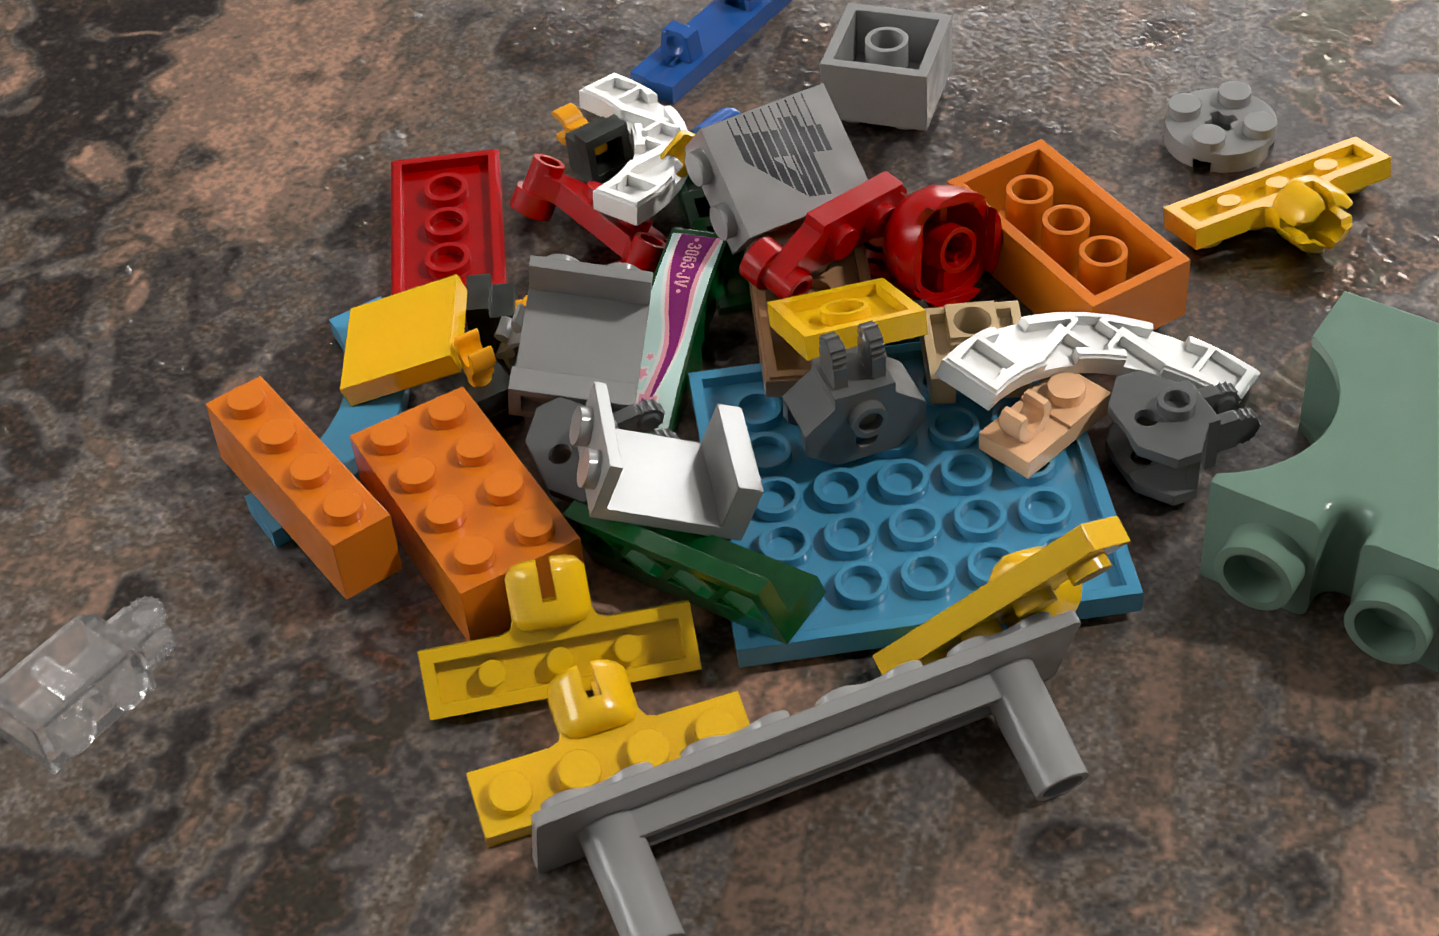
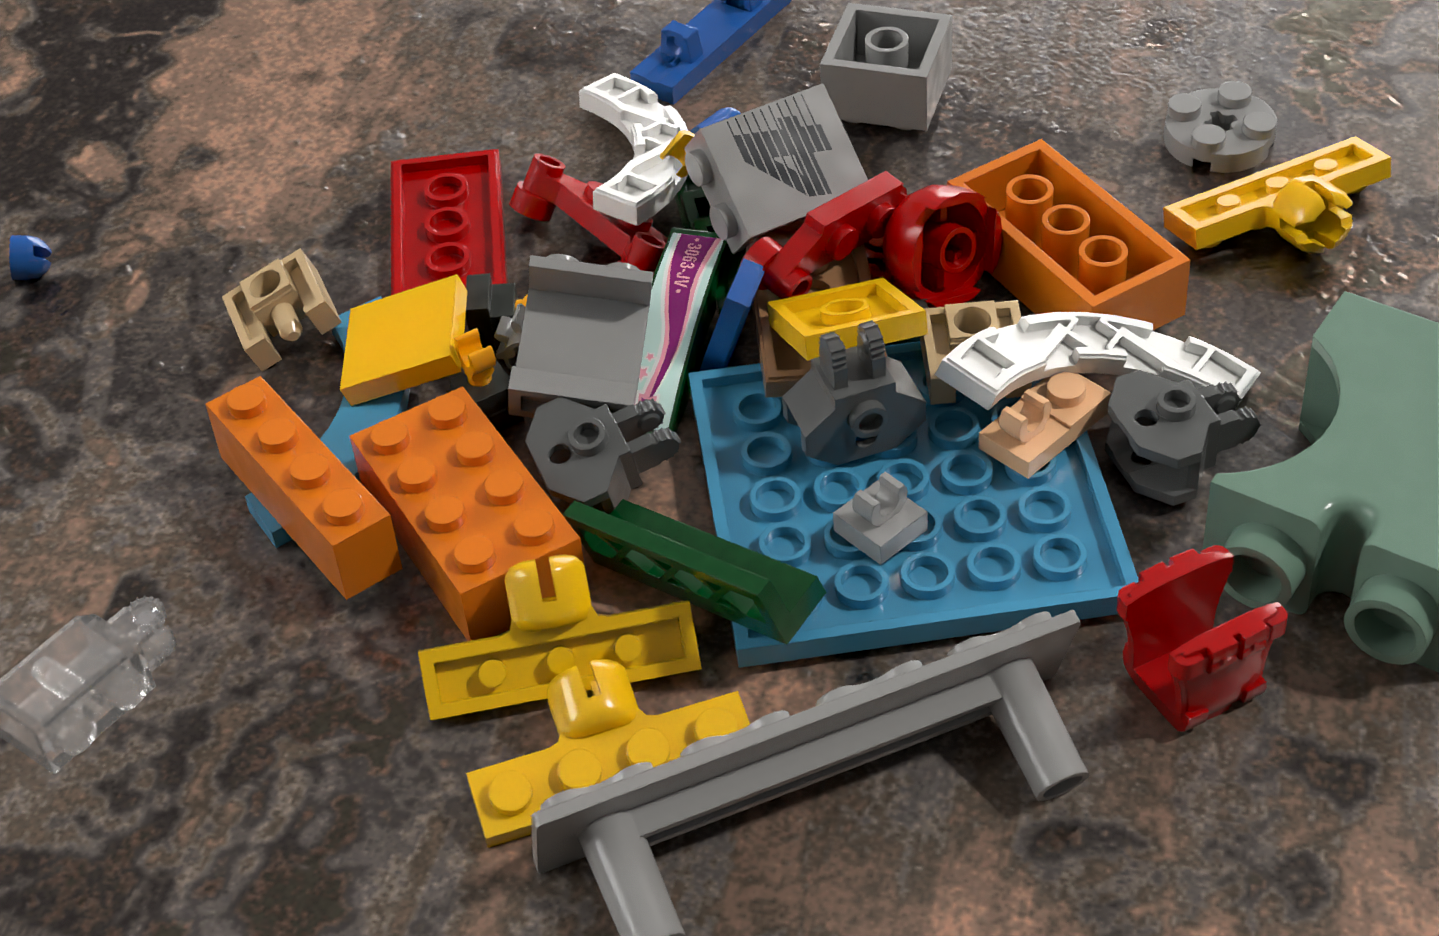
(27, 257): none -> blue hinge
(277, 301): none -> tan brick
(594, 148): pearl dark grey piece -> none
(666, 479): light grey panel -> none
(733, 316): none -> blue tile
(881, 519): none -> light grey tile
(1018, 587): yellow plate -> none
(1176, 652): none -> red piece

